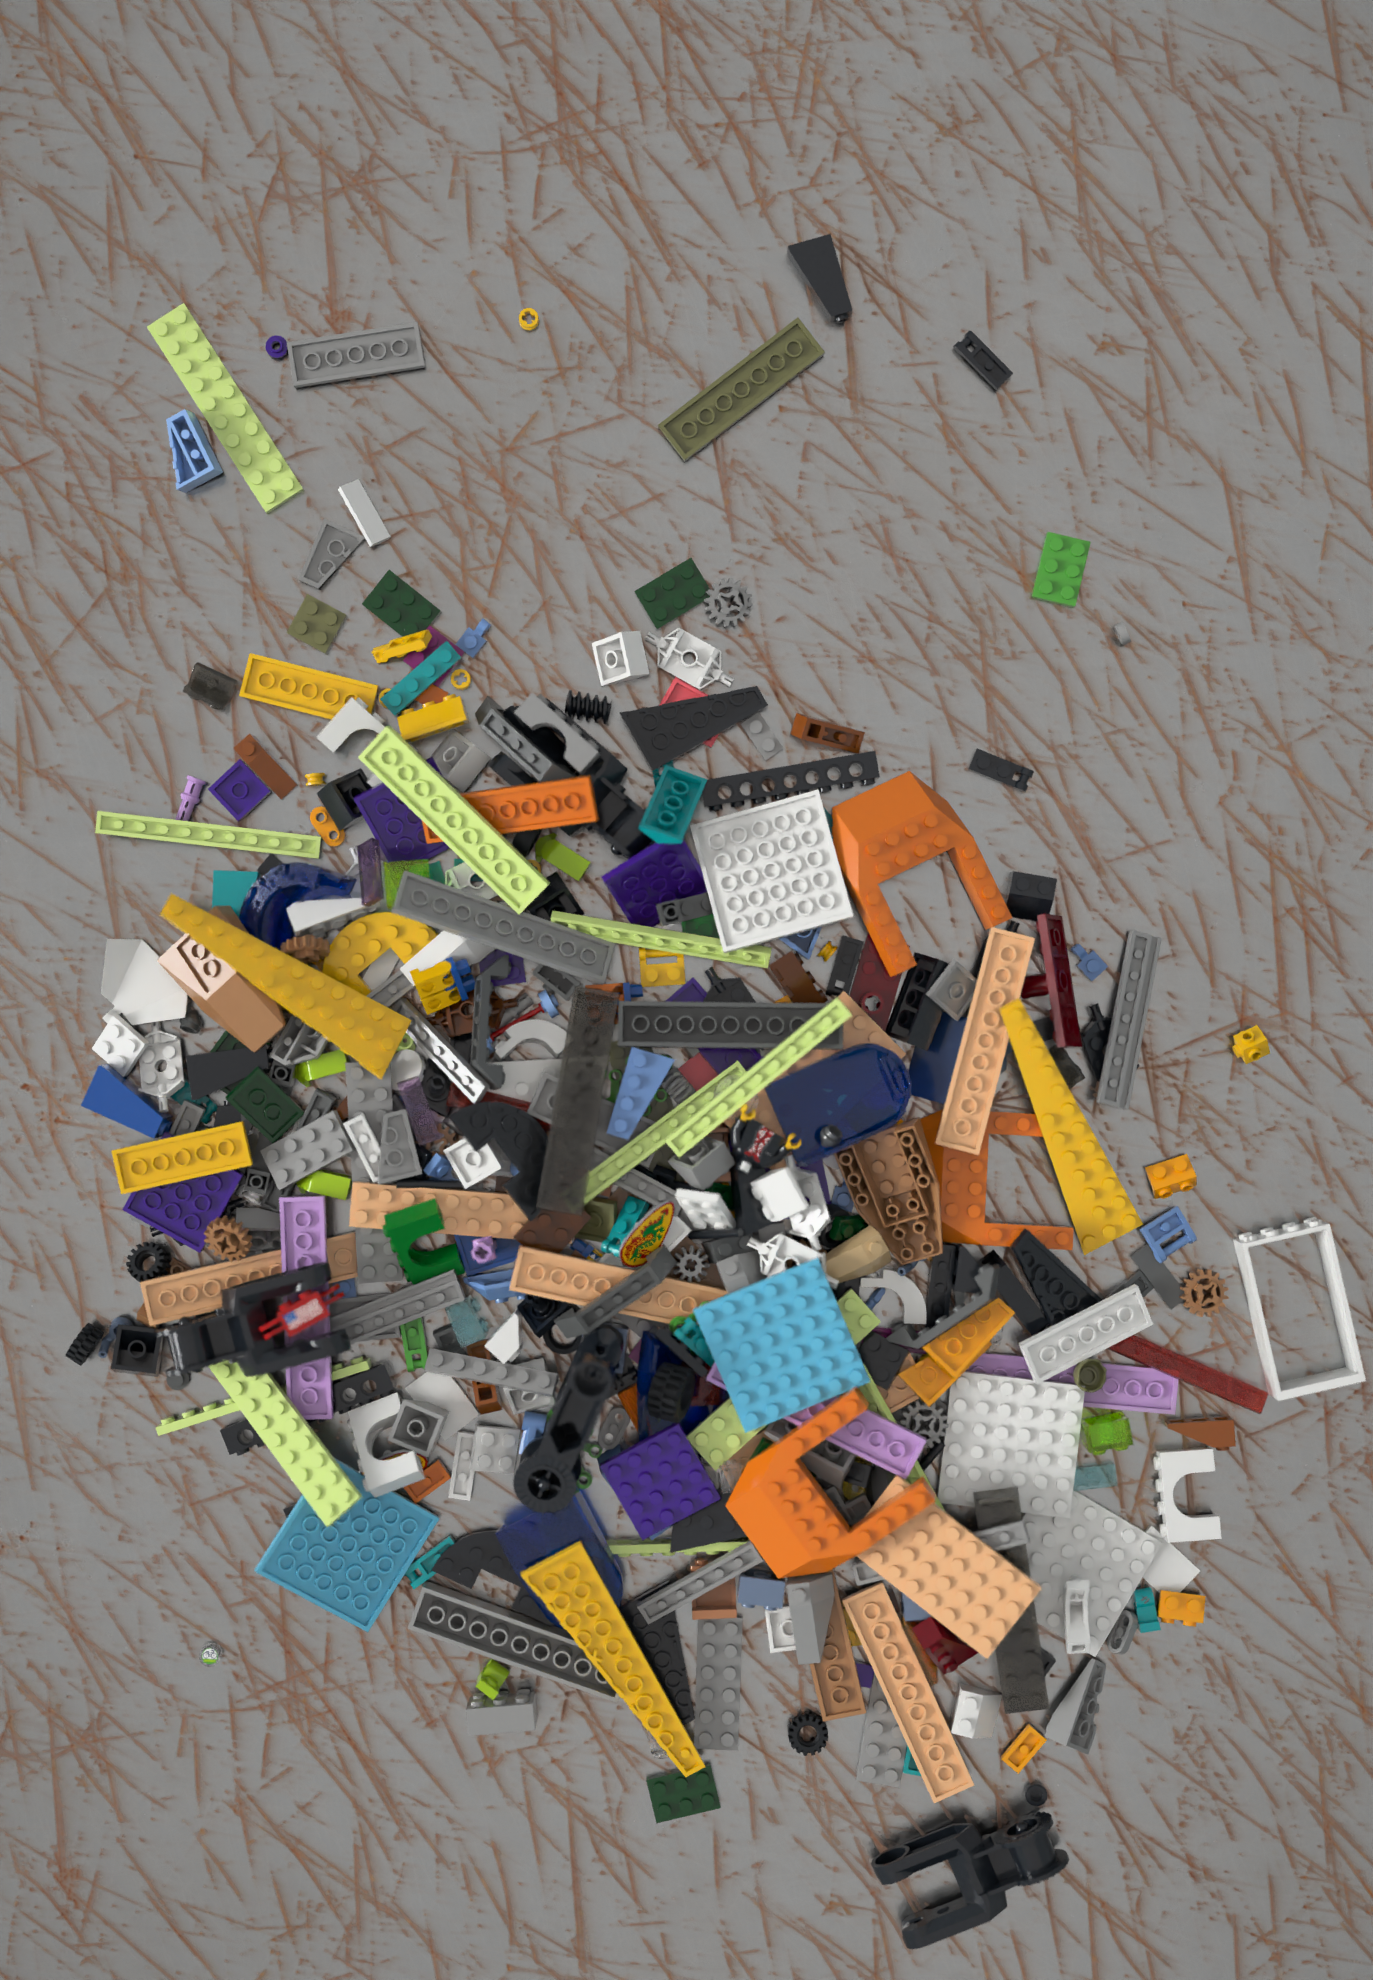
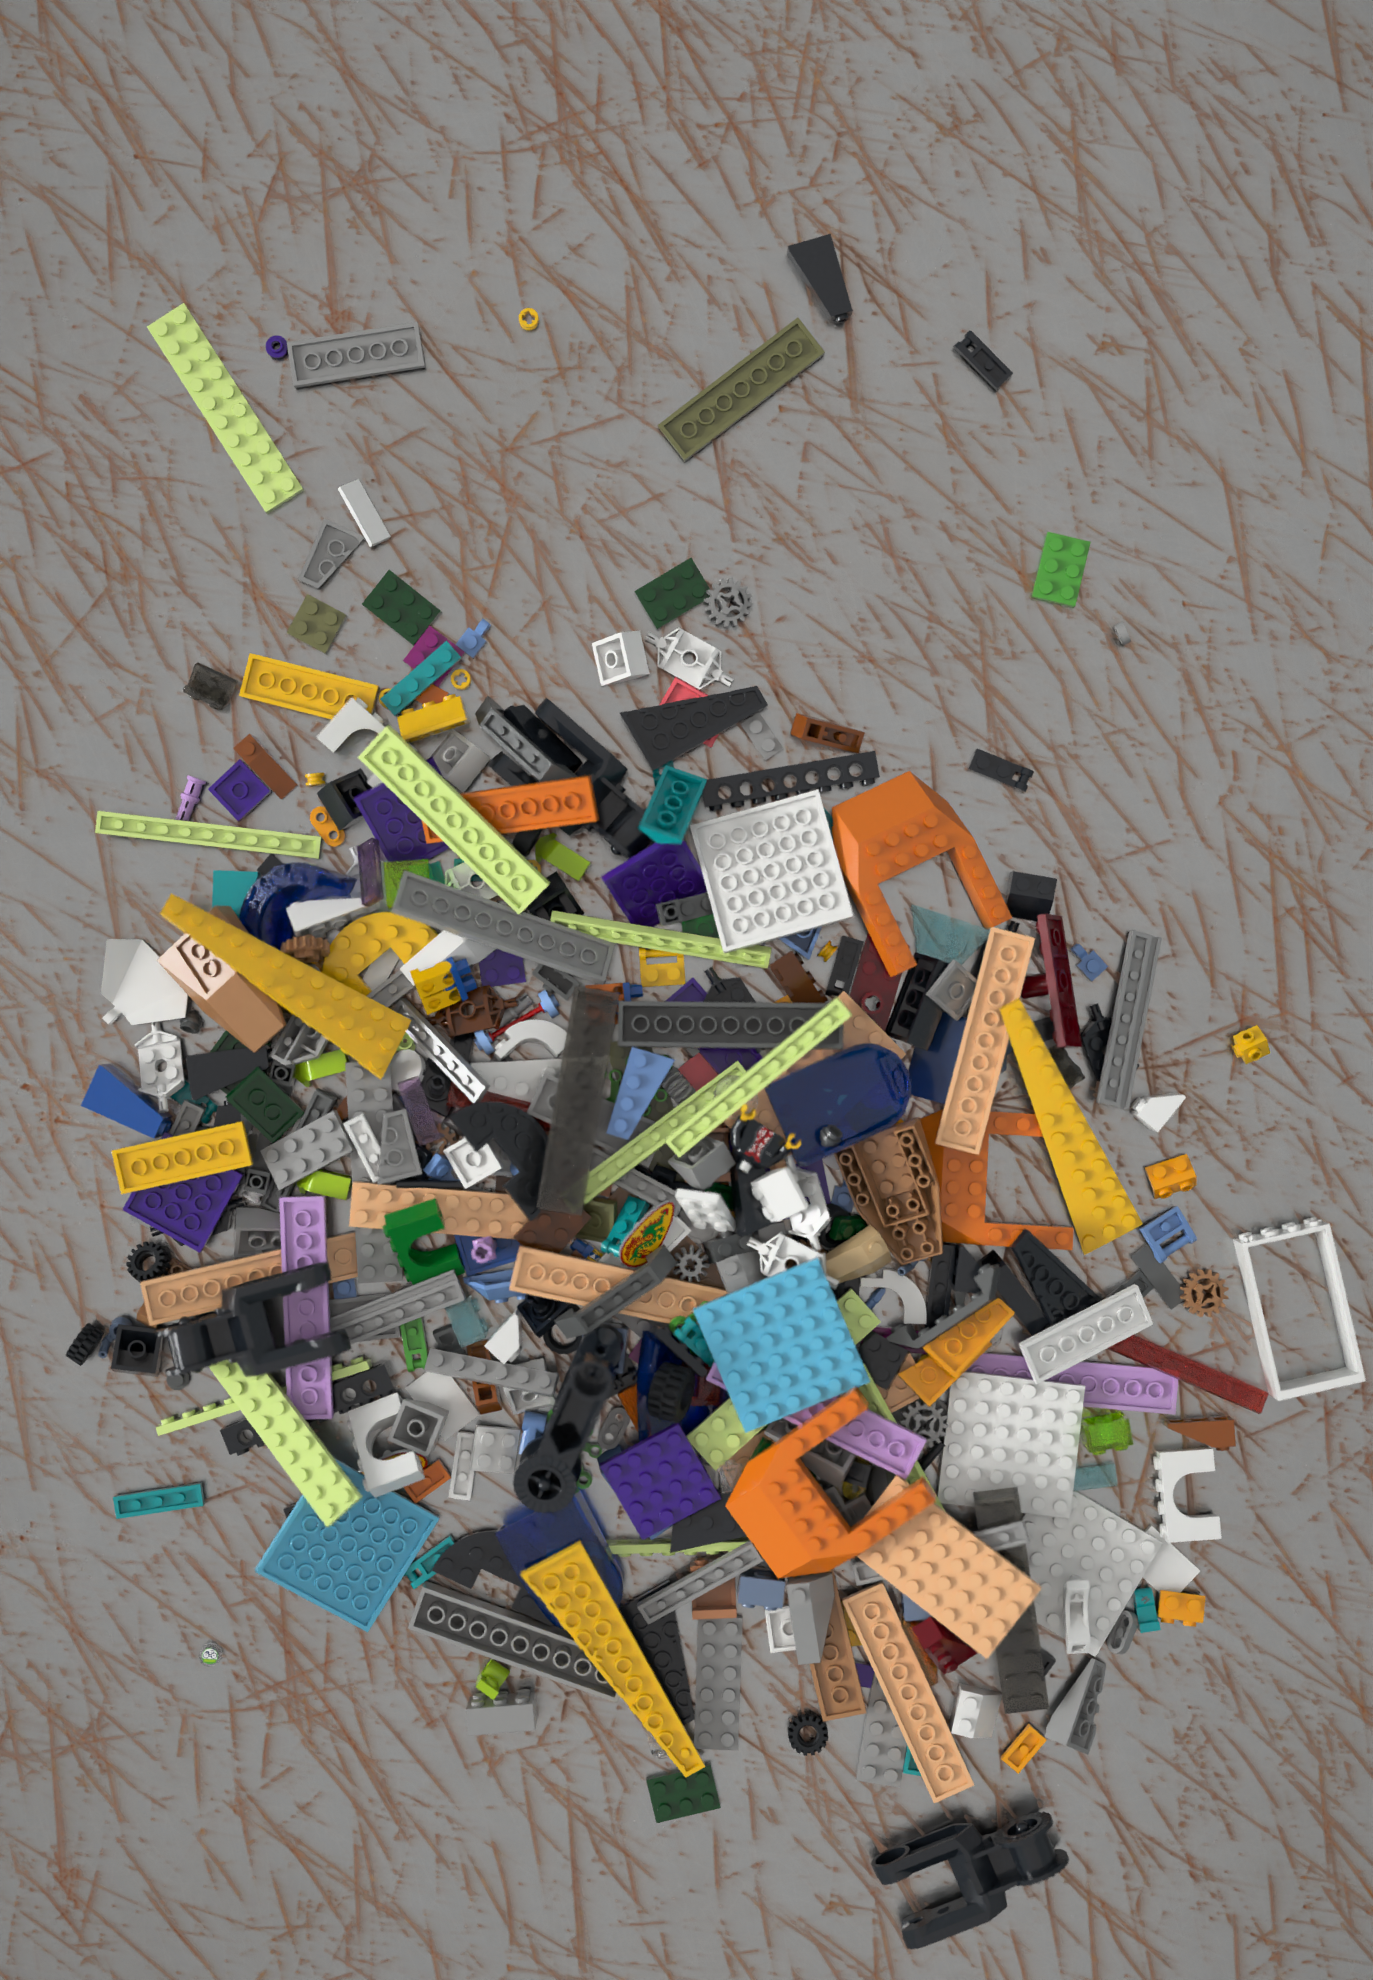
(120, 1045): white plate -> none
(159, 1500): none -> teal plate
(191, 451): light blue wedge -> none
(228, 1238): medium nougat gear -> none
(302, 1313): red brick -> none
(401, 646): yellow hinge -> none
(481, 1031): dark grey slope -> none
(537, 714): light grey arch -> none
(588, 707): black piece -> none
(716, 1233): black bar -> none
(946, 936): none -> clear light blue wing
(1035, 1794): black tile -> none
(1090, 1374): olive hair -> none
(1156, 1109): none -> white slope

